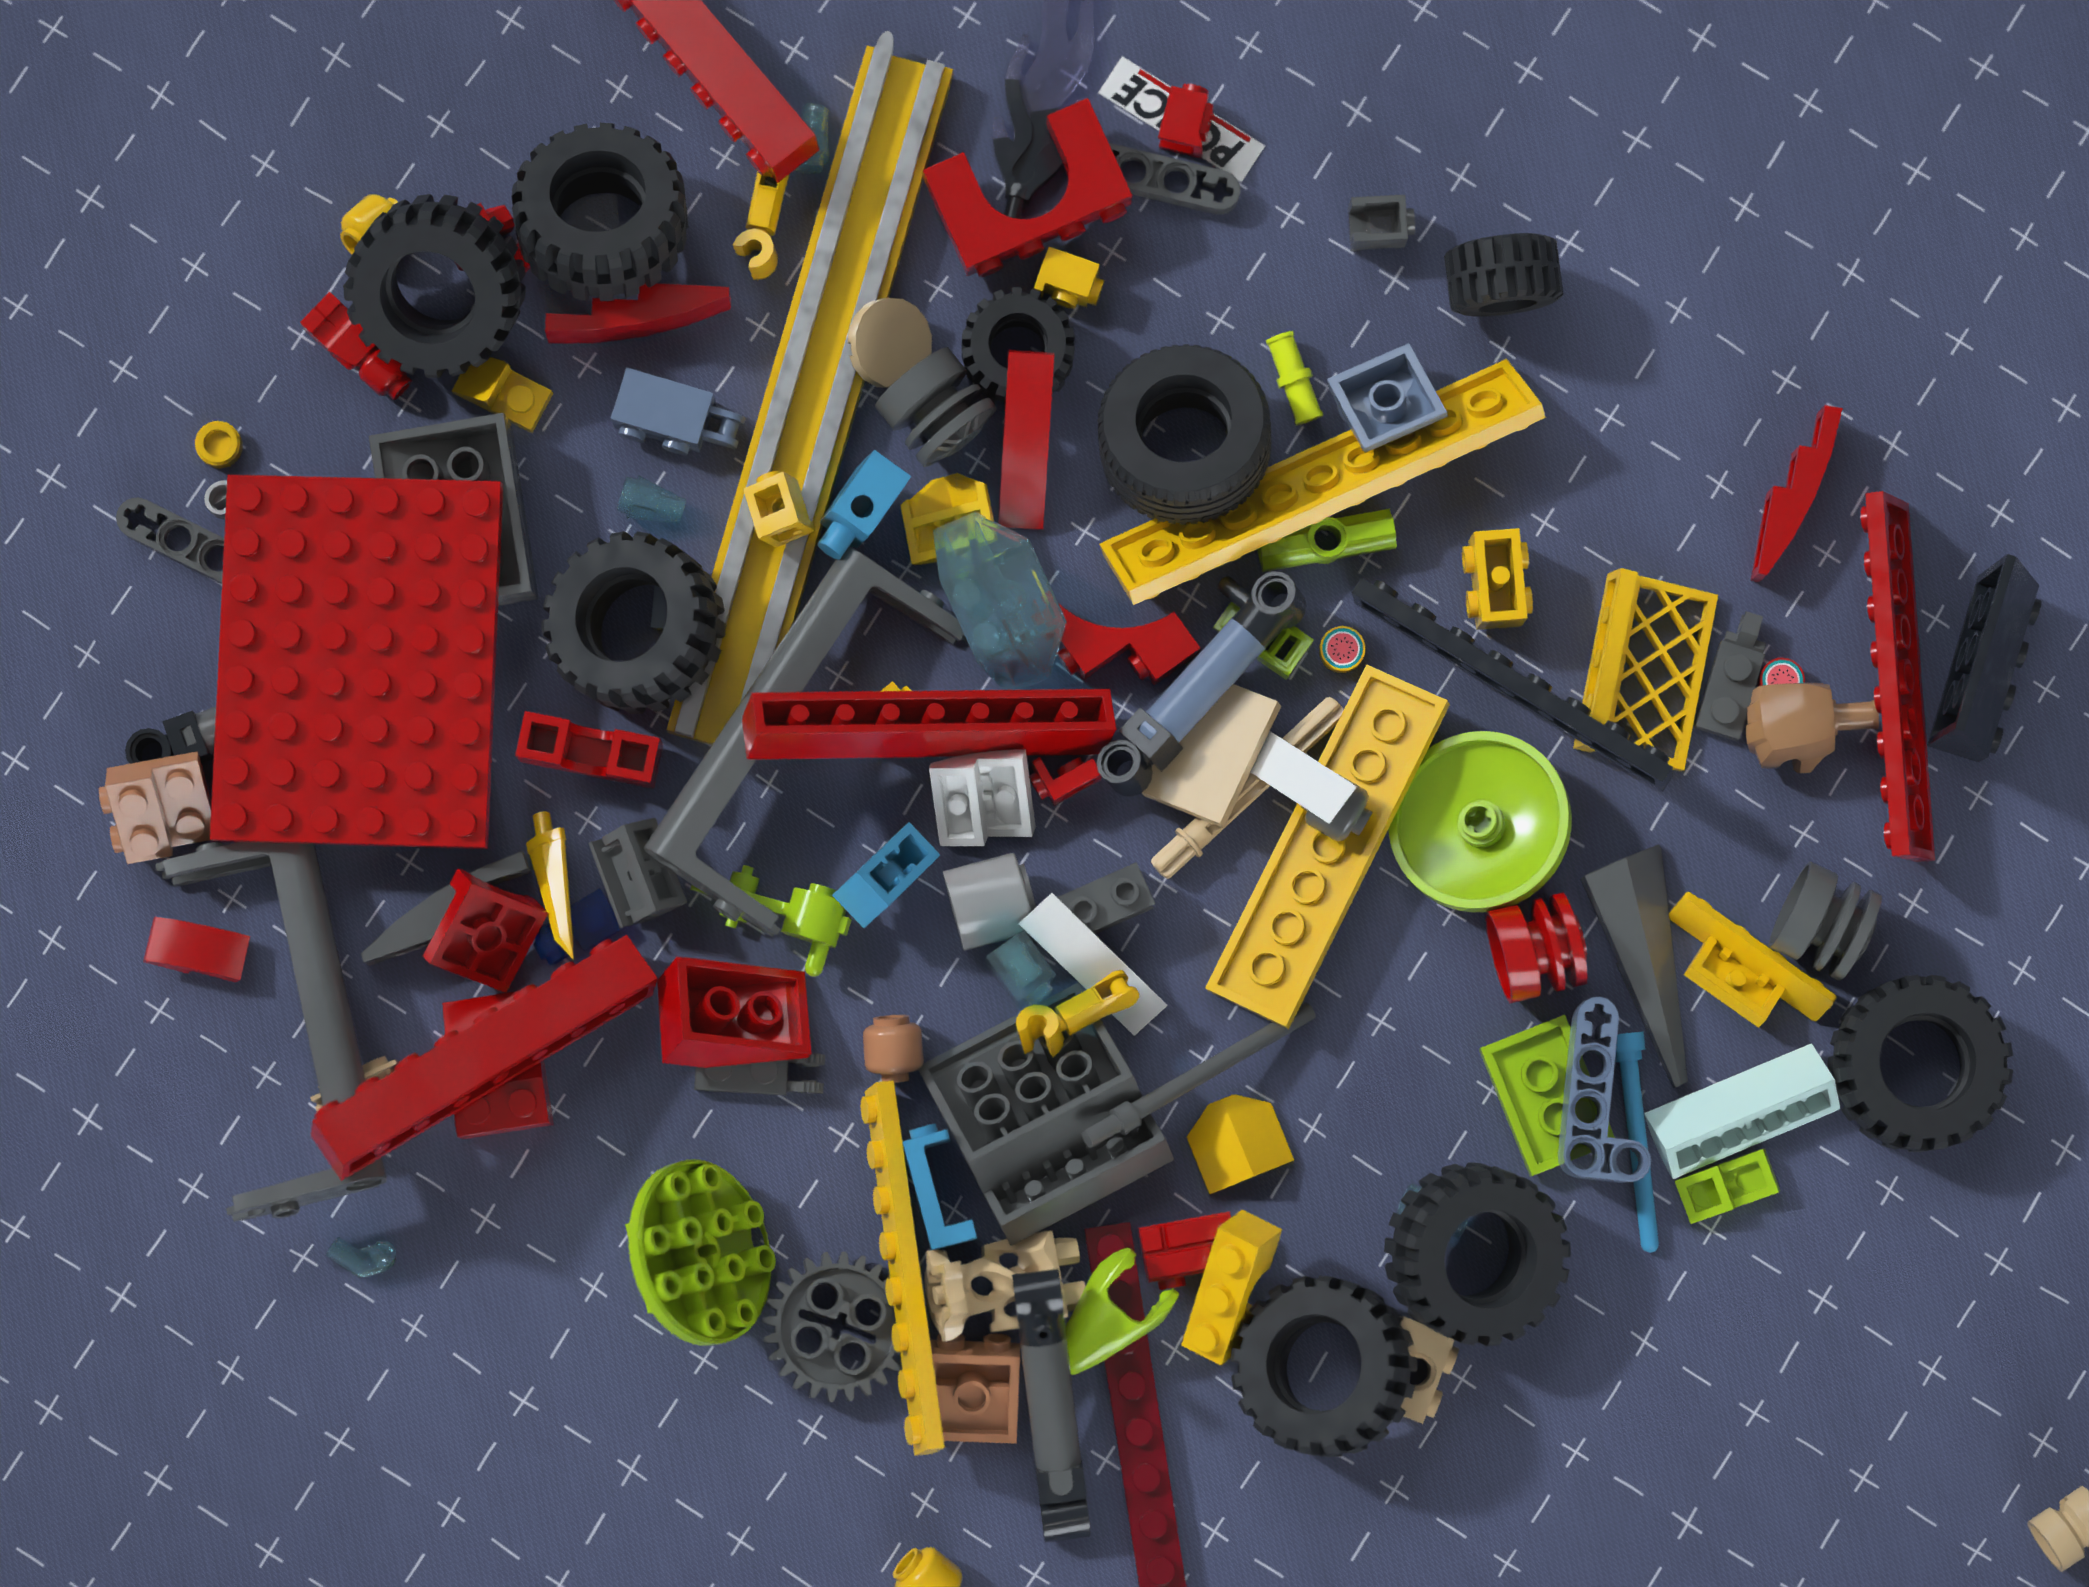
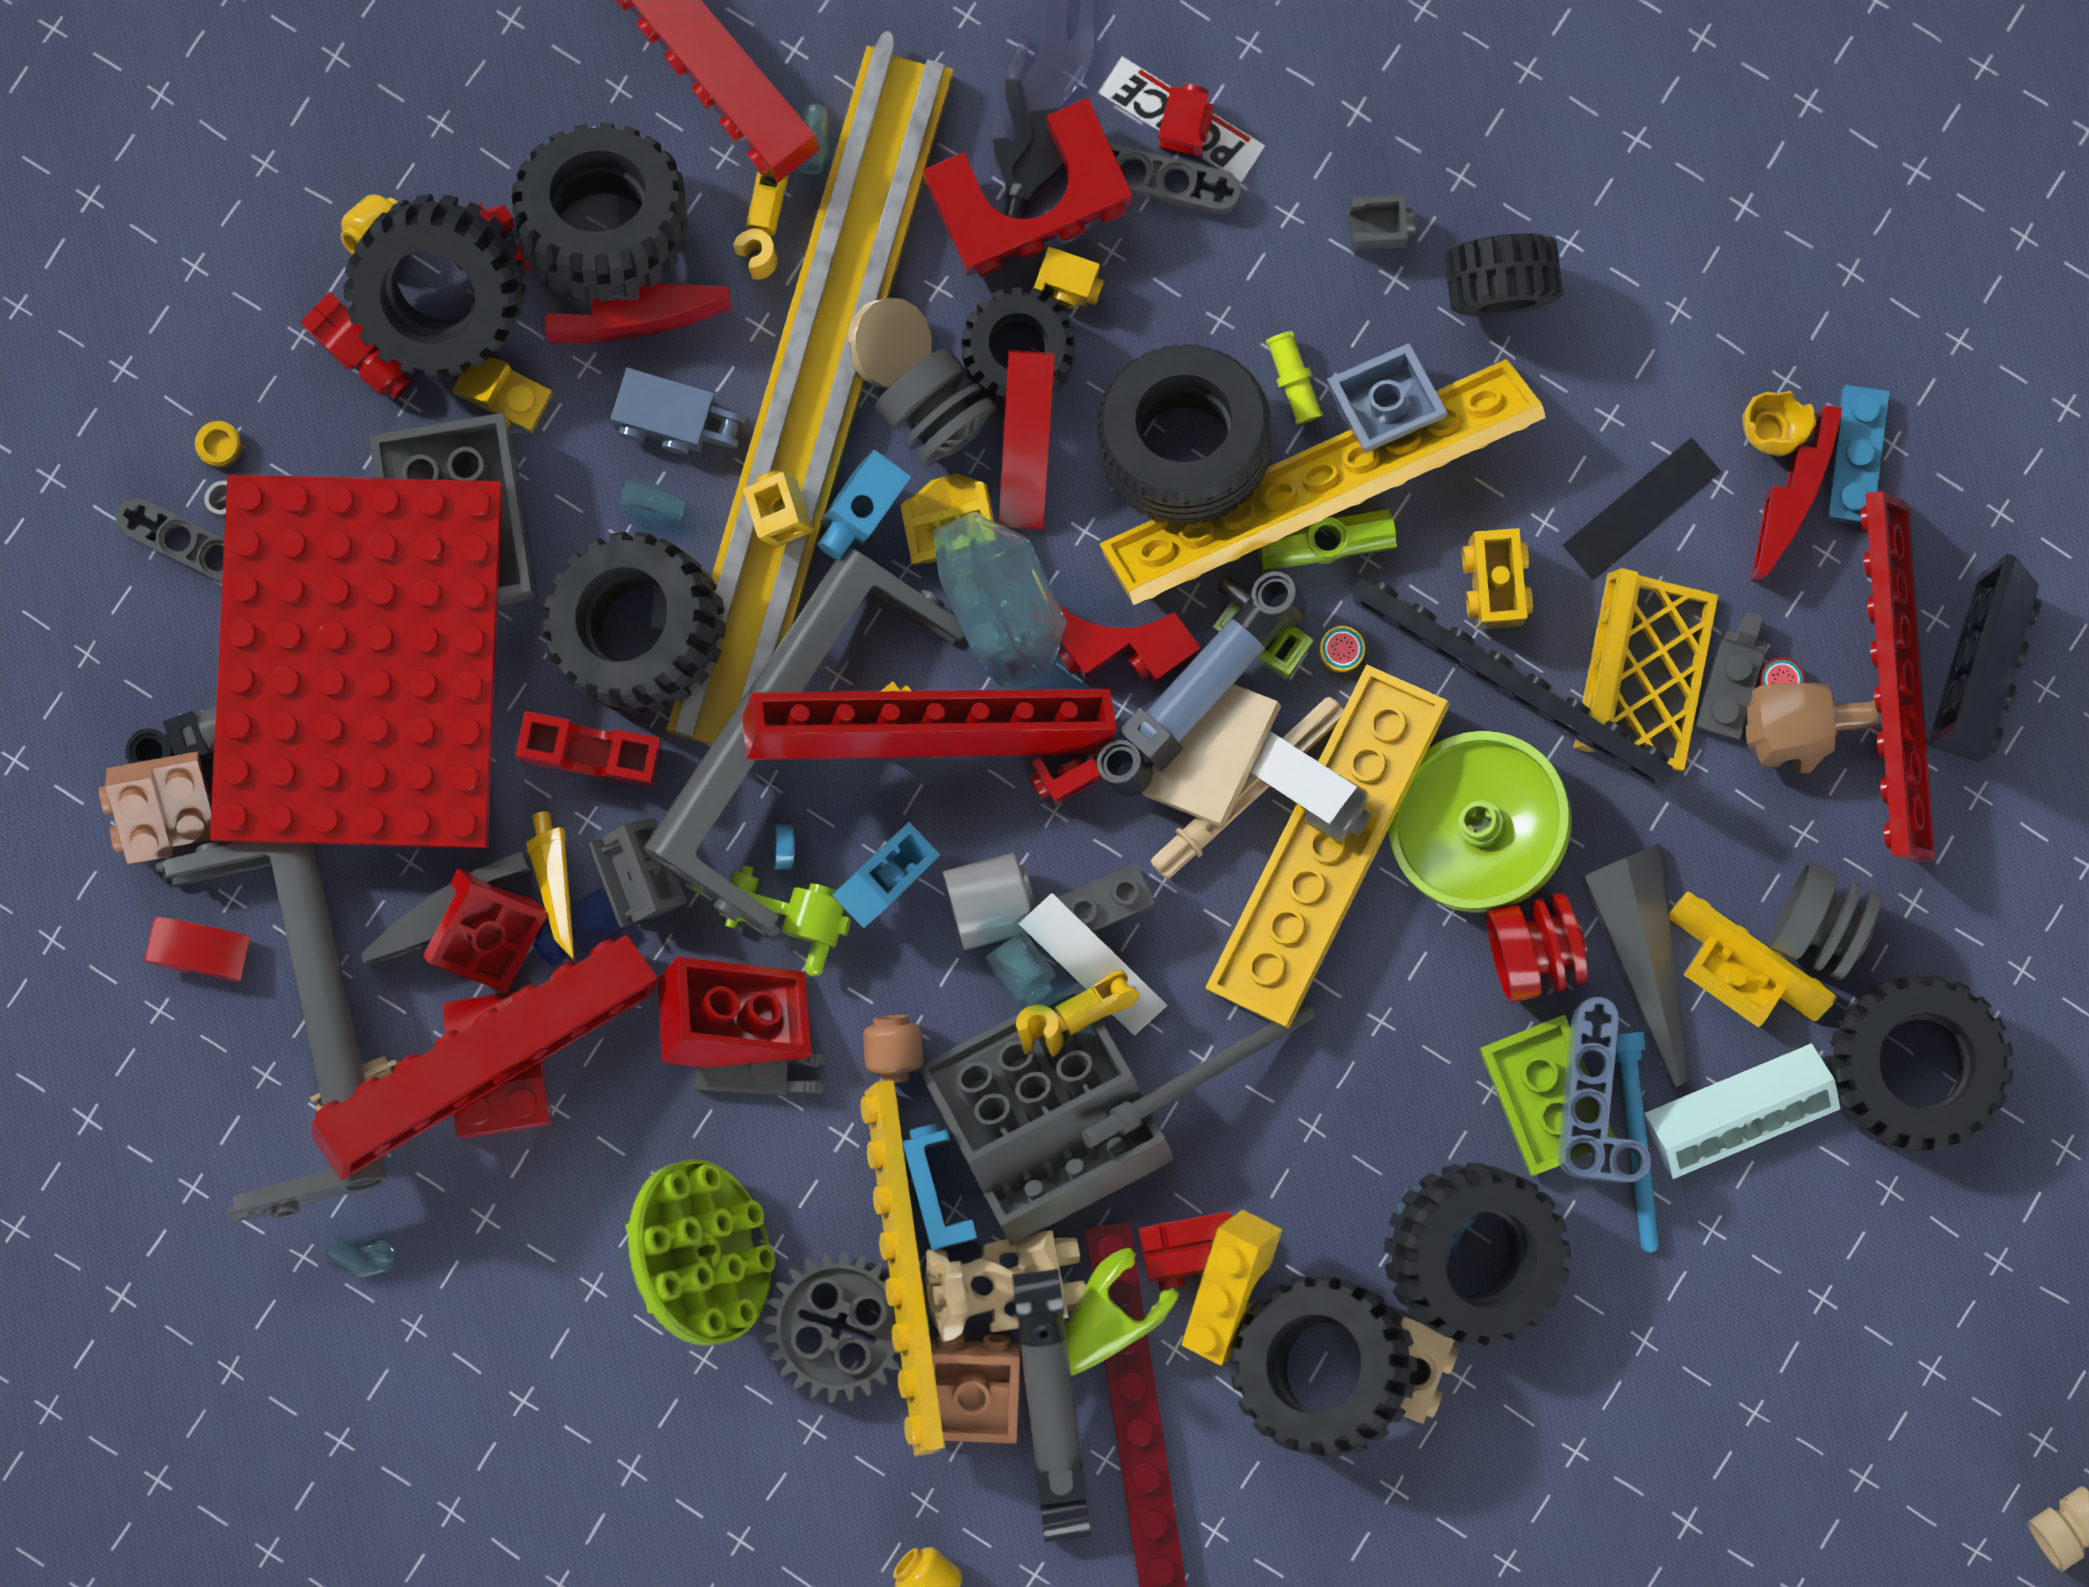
(783, 846): none -> dark azure tile
(982, 797): white slope -> none
(1237, 1141): yellow slope -> none
(1641, 508): none -> black sticker
(1727, 1186): lime slope -> none
(1778, 423): none -> yellow hair
(1857, 452): none -> dark azure plate

